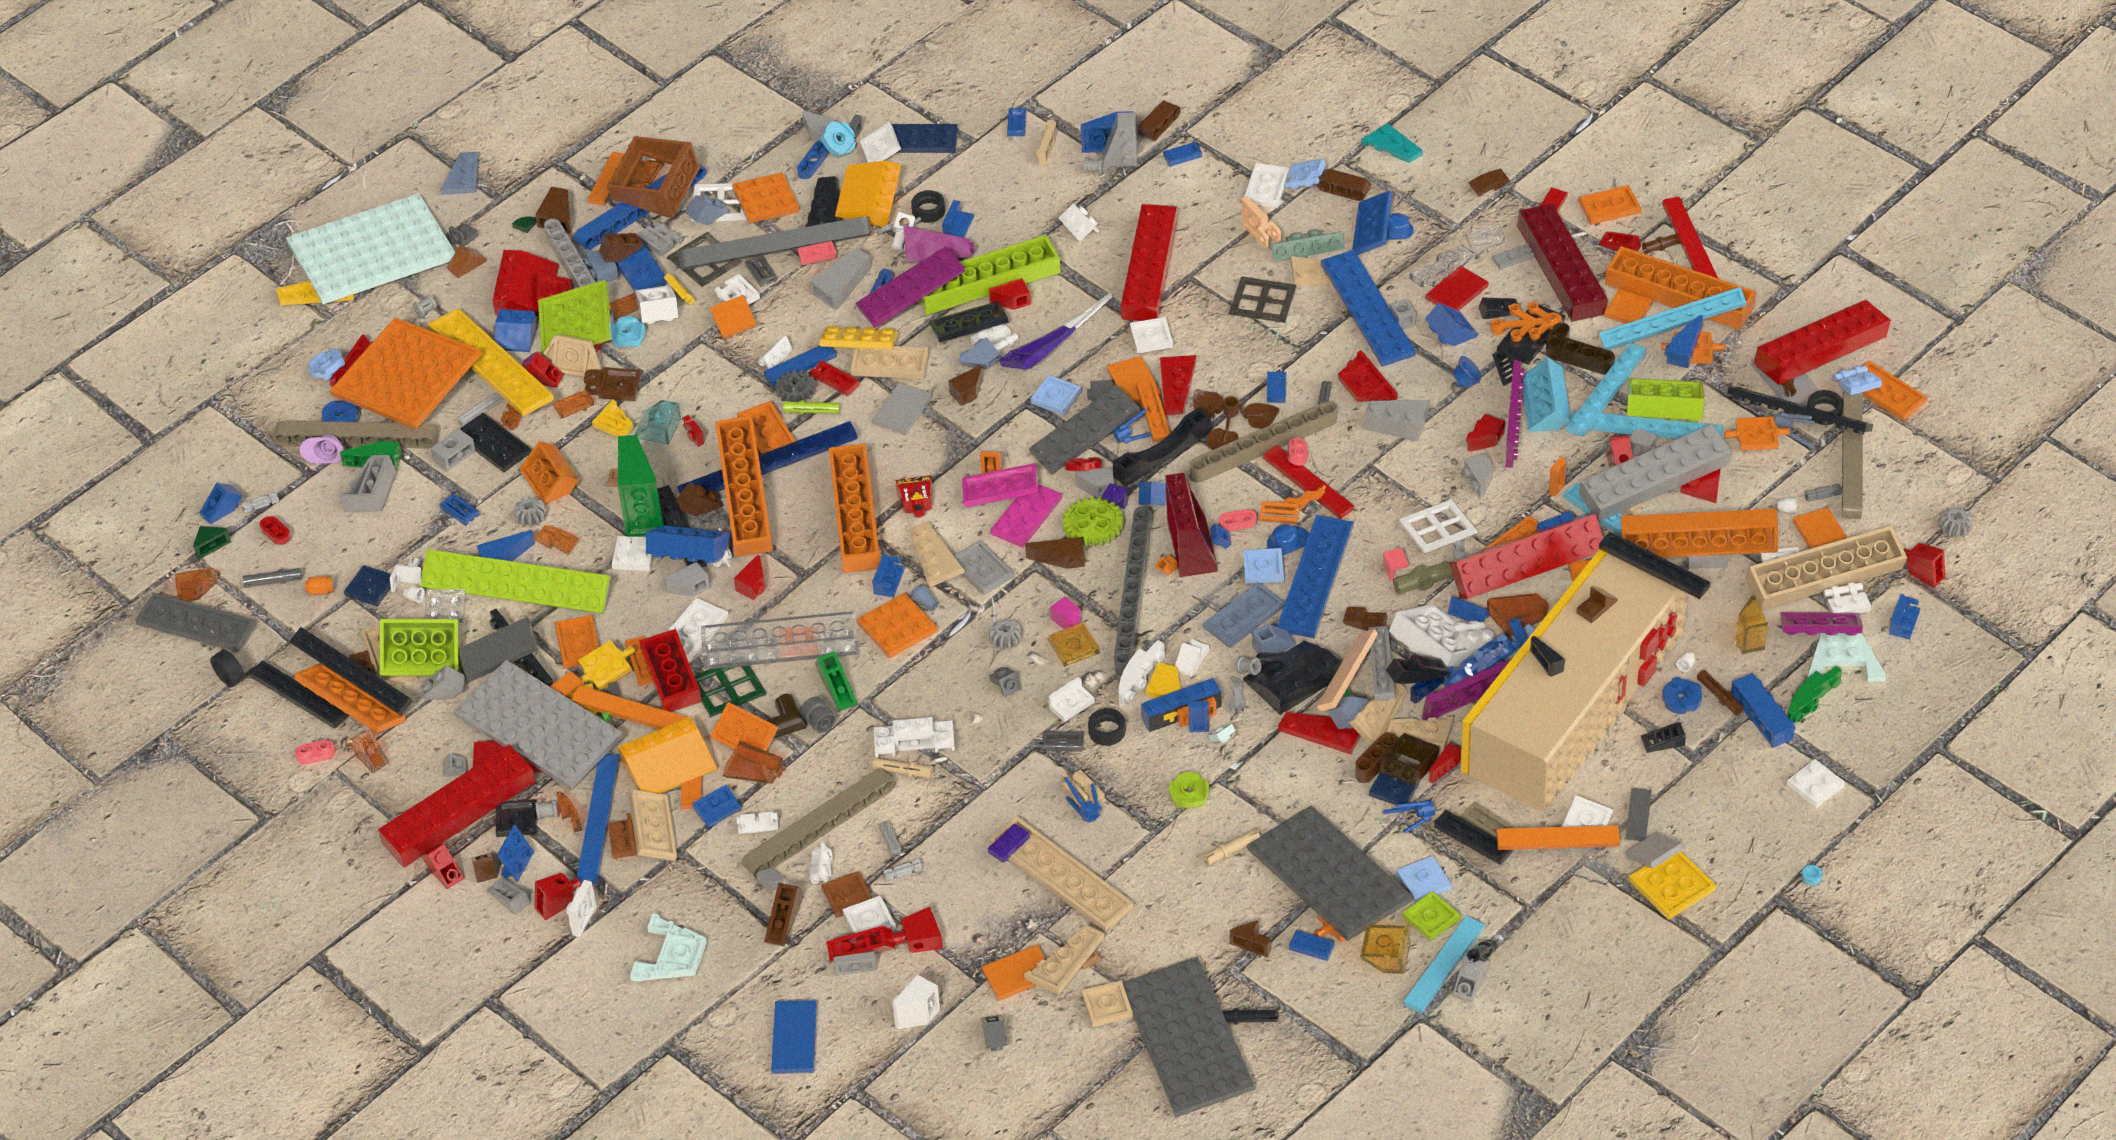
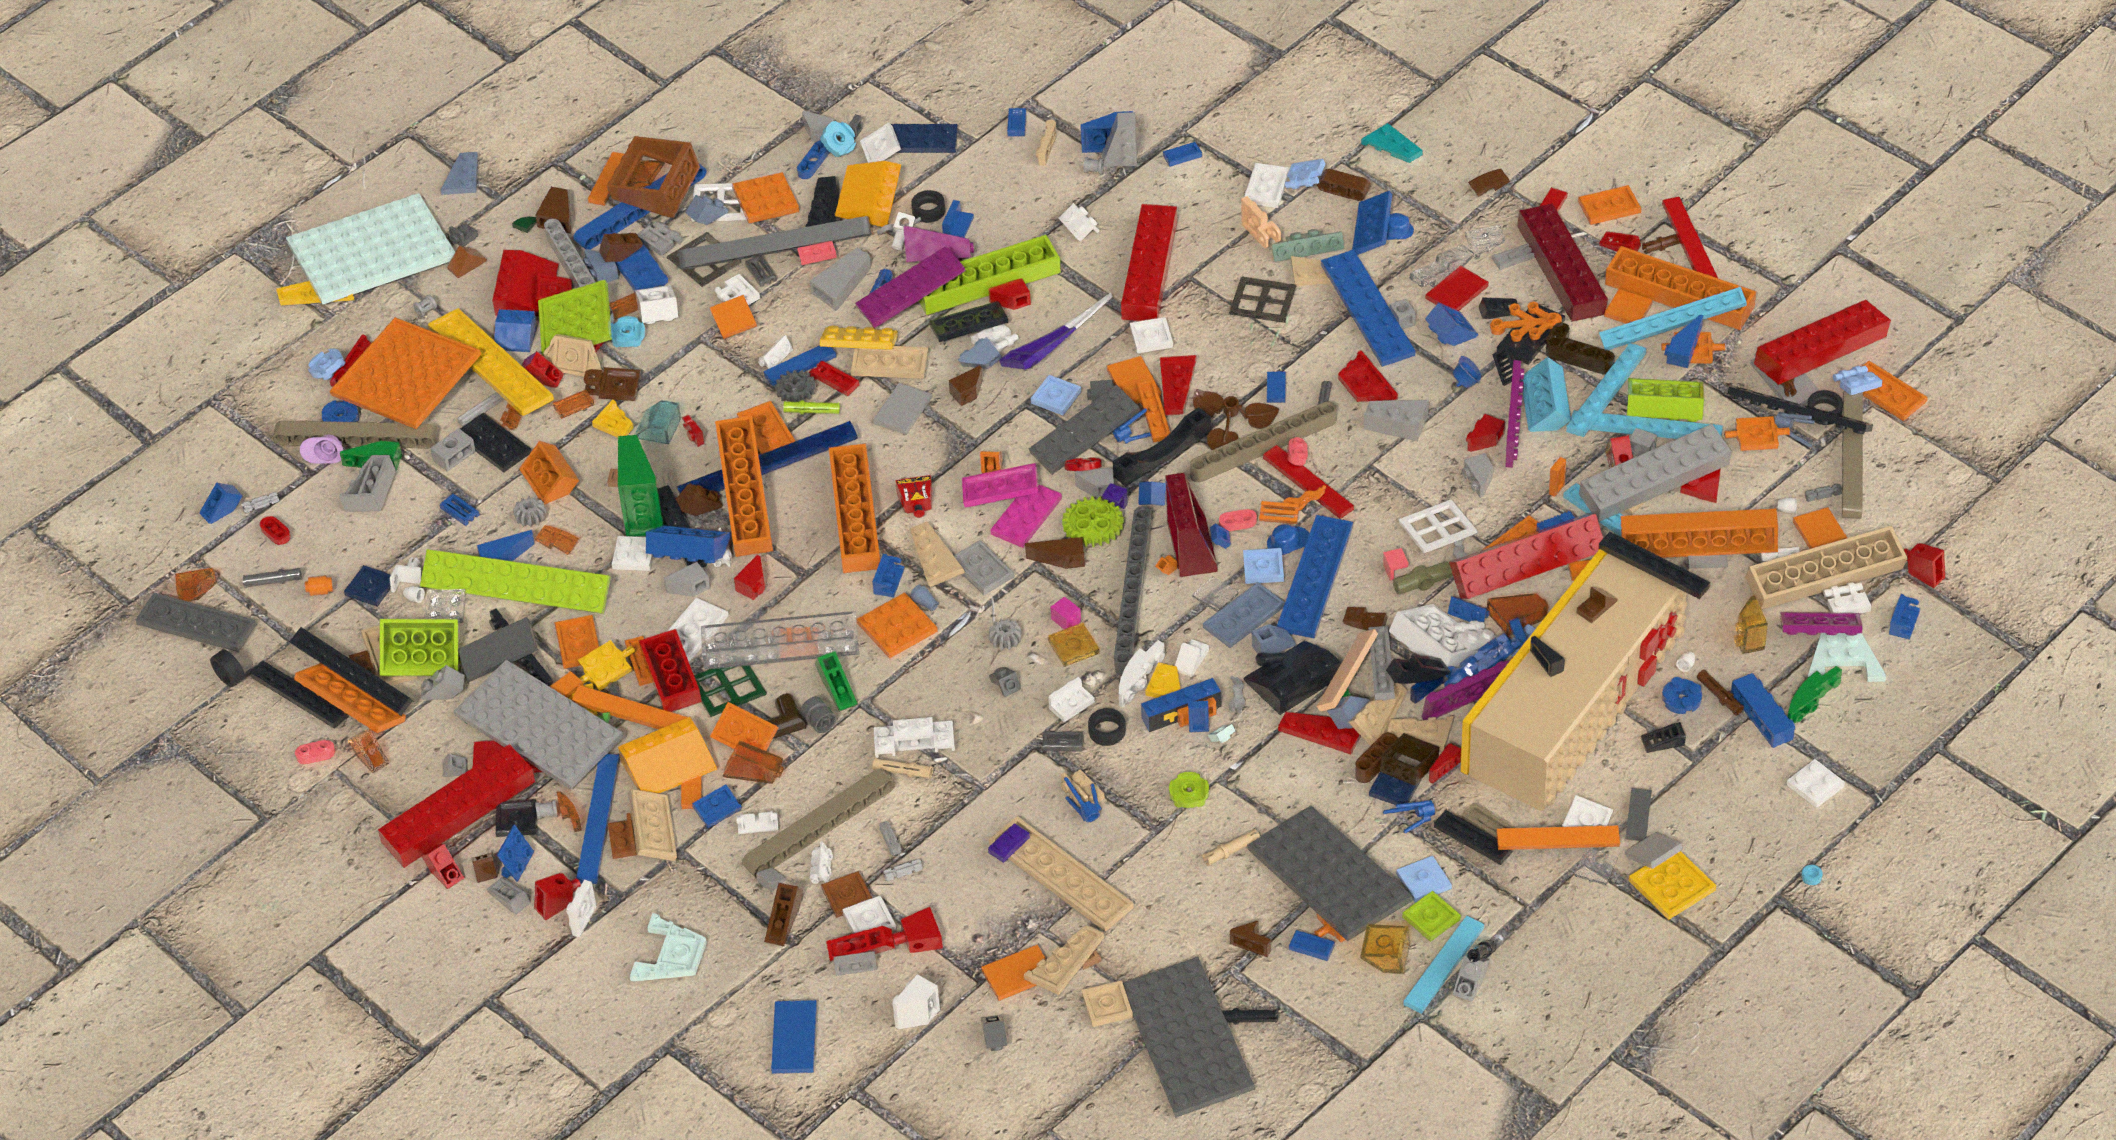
(209, 540): dark green slope -> none
(679, 288): yellow tile -> none
(1159, 120): reddish brown beam -> none
(1245, 665): light grey bush -> none
(1955, 522): light grey gear -> none

